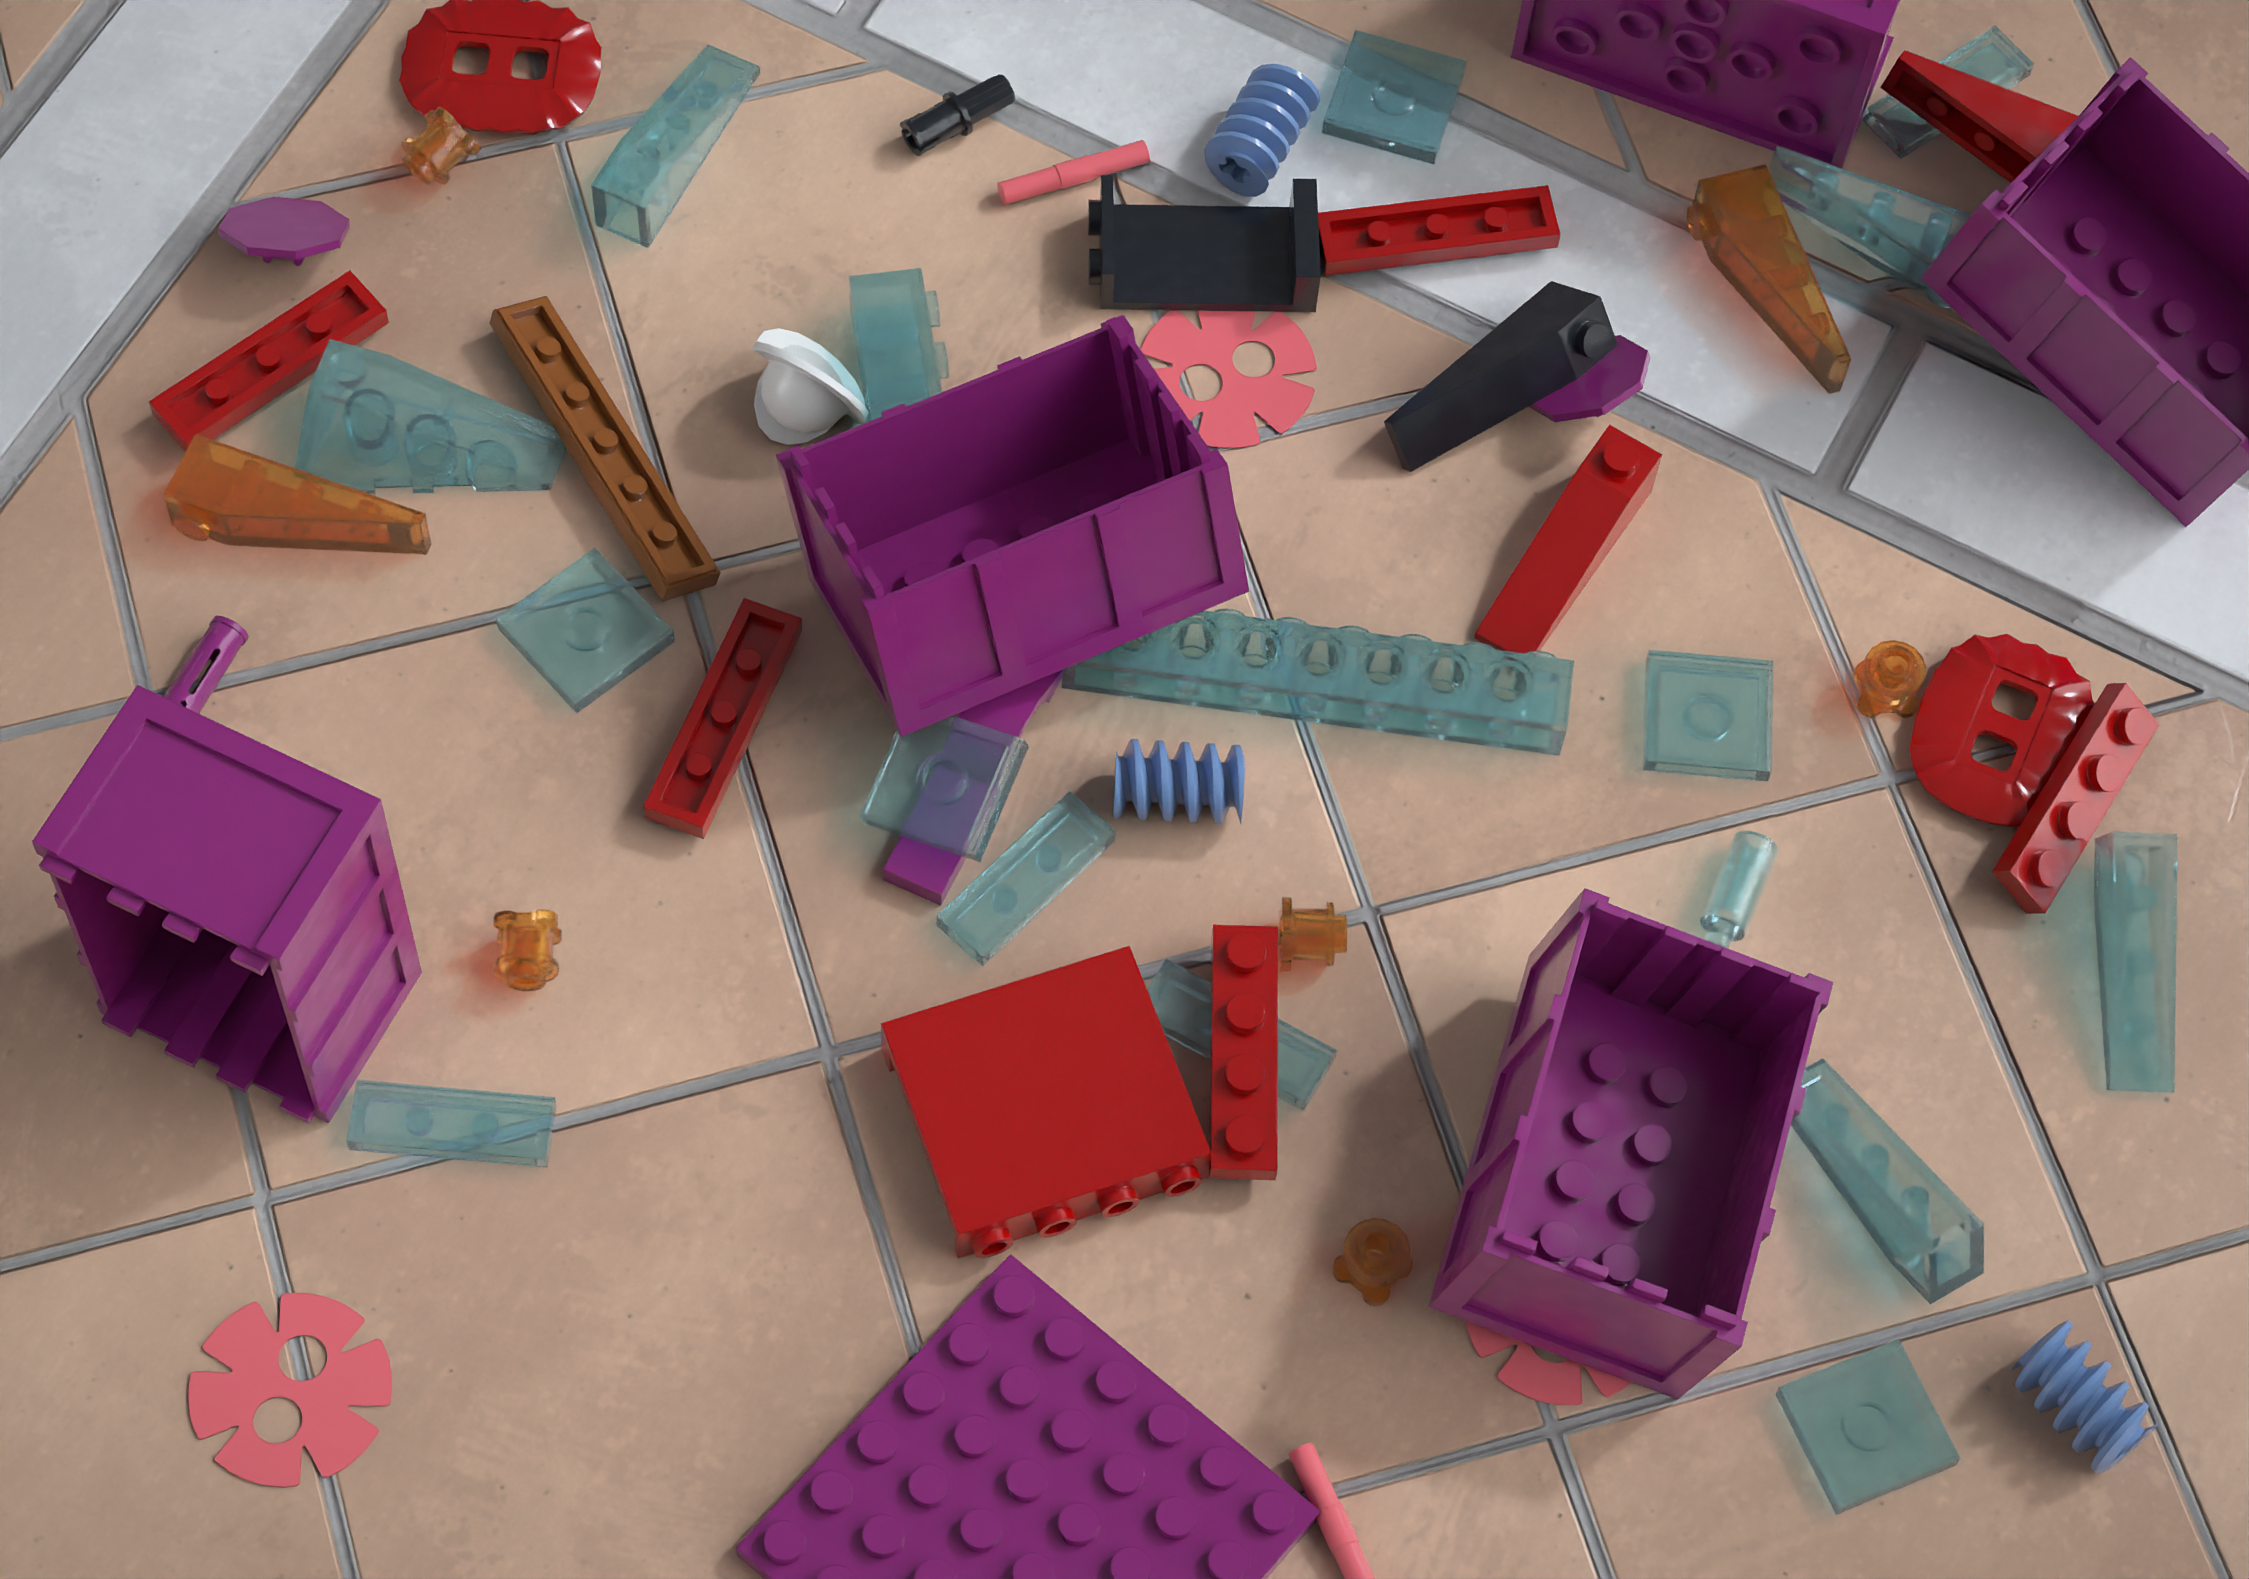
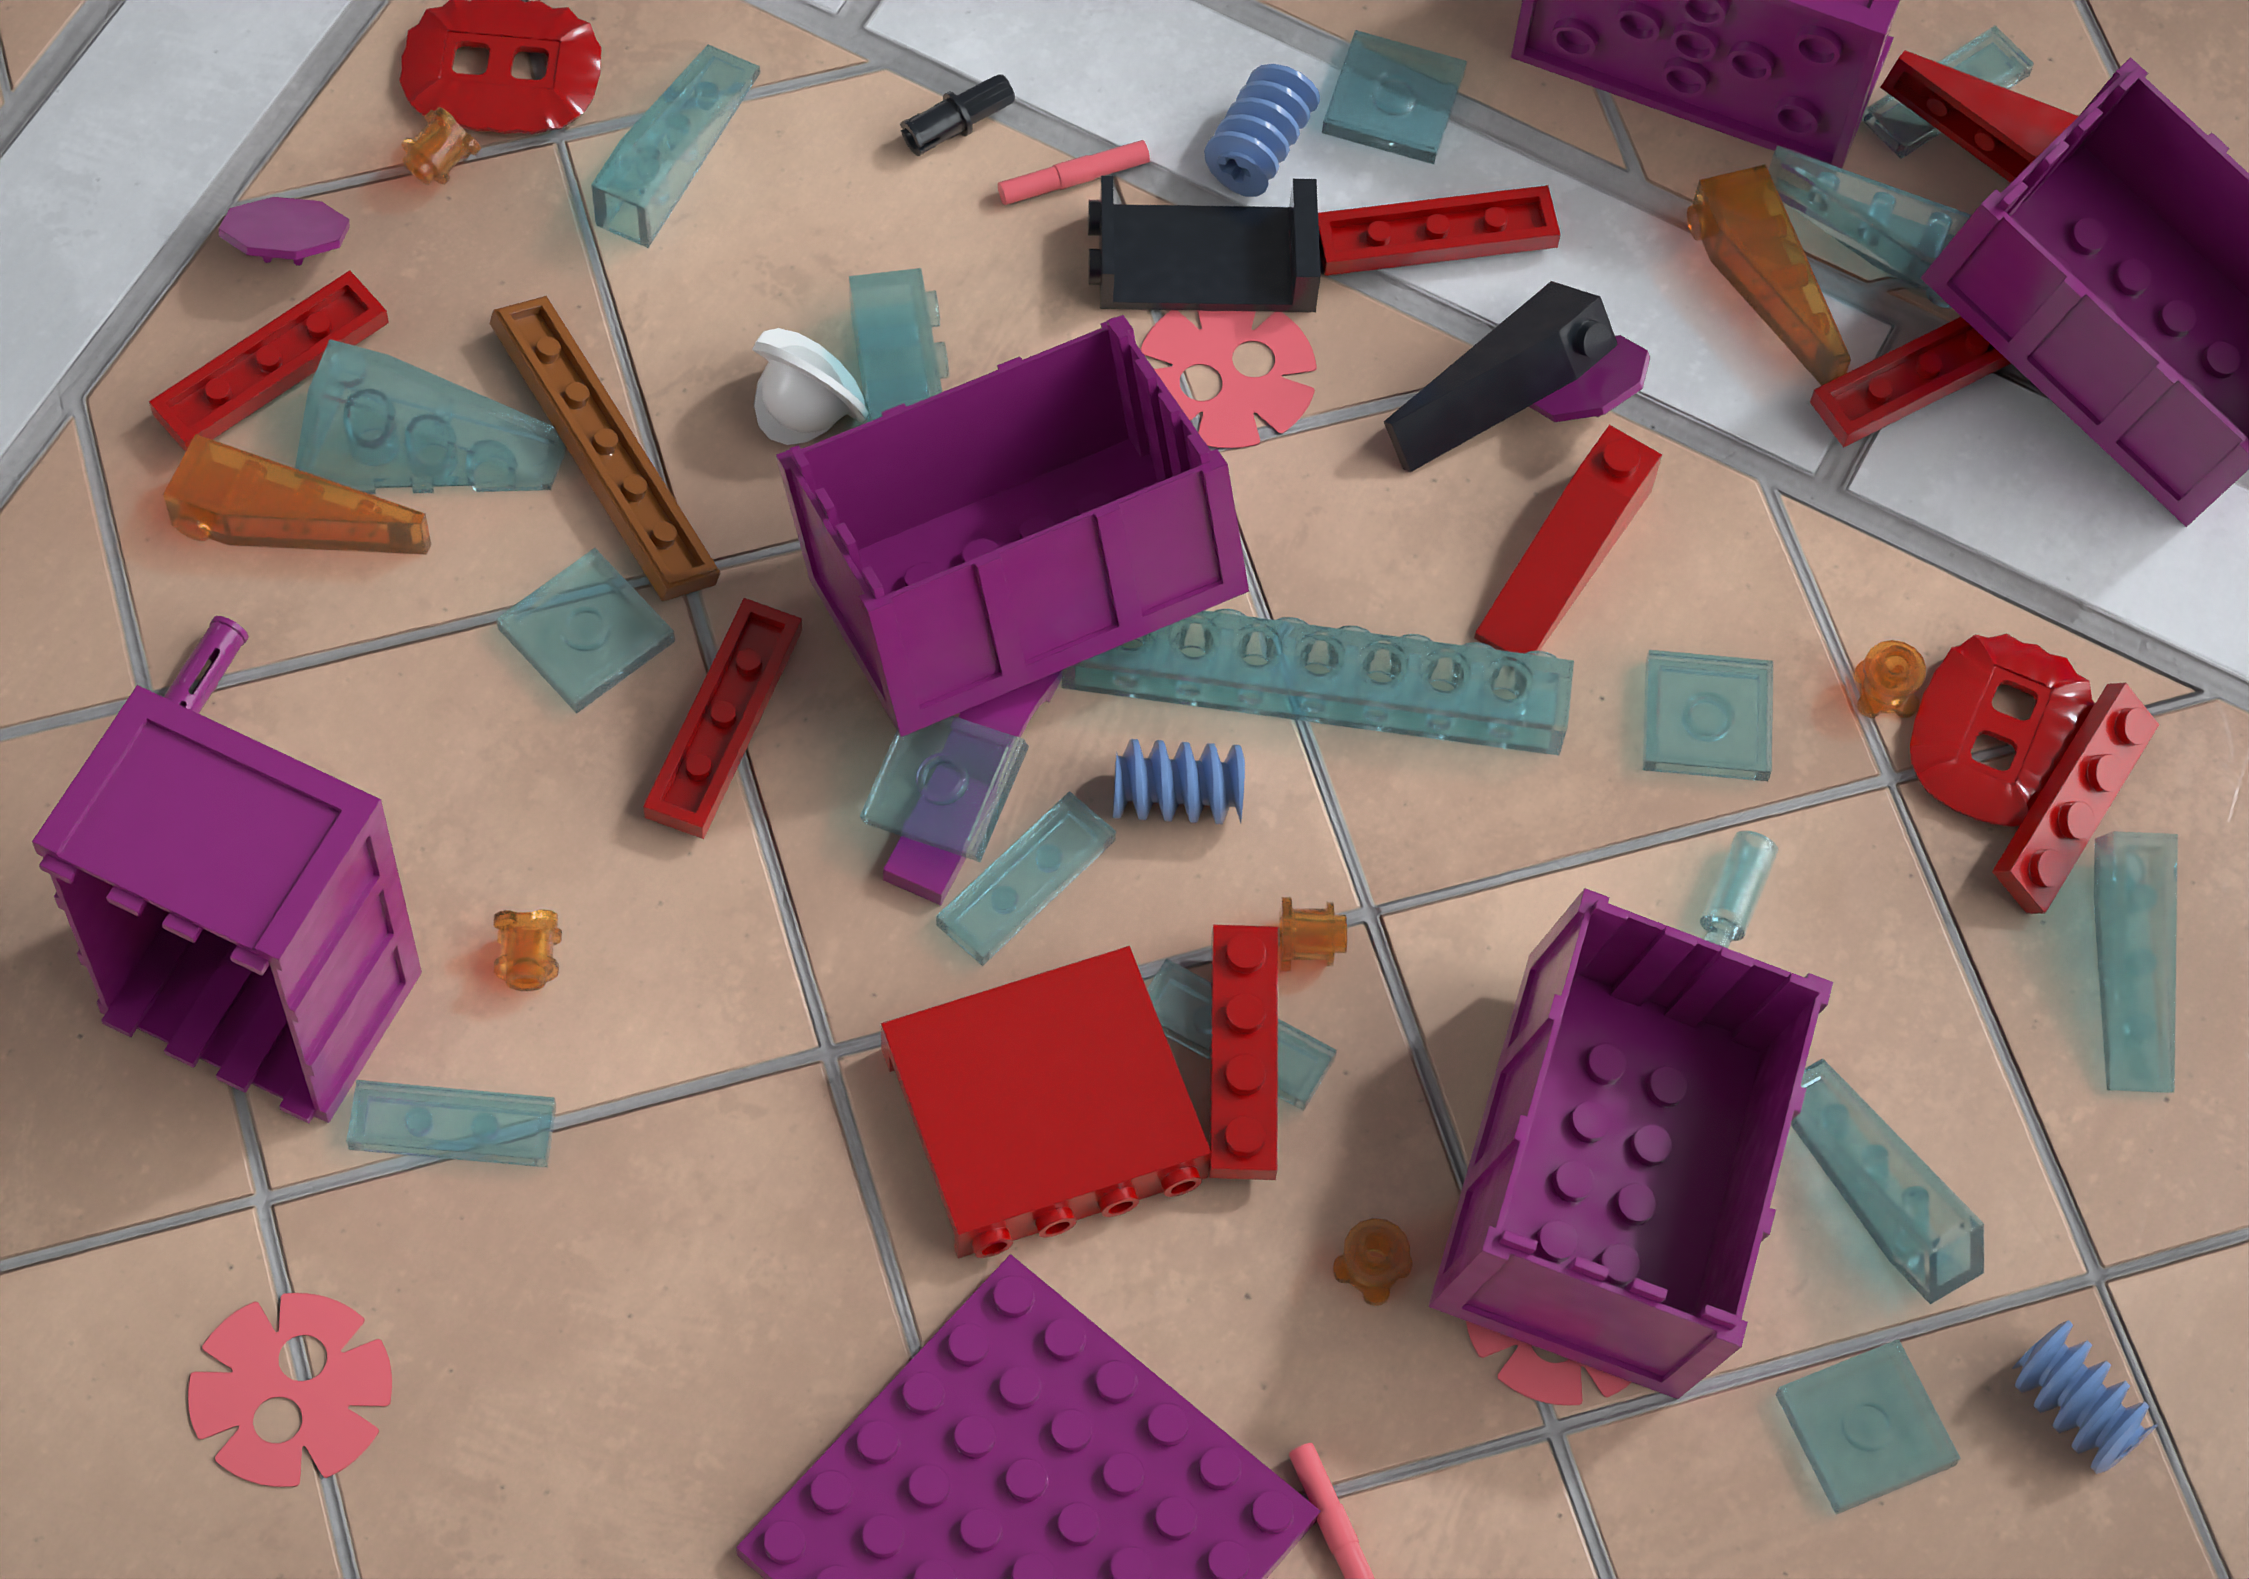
(1905, 380): none -> red plate

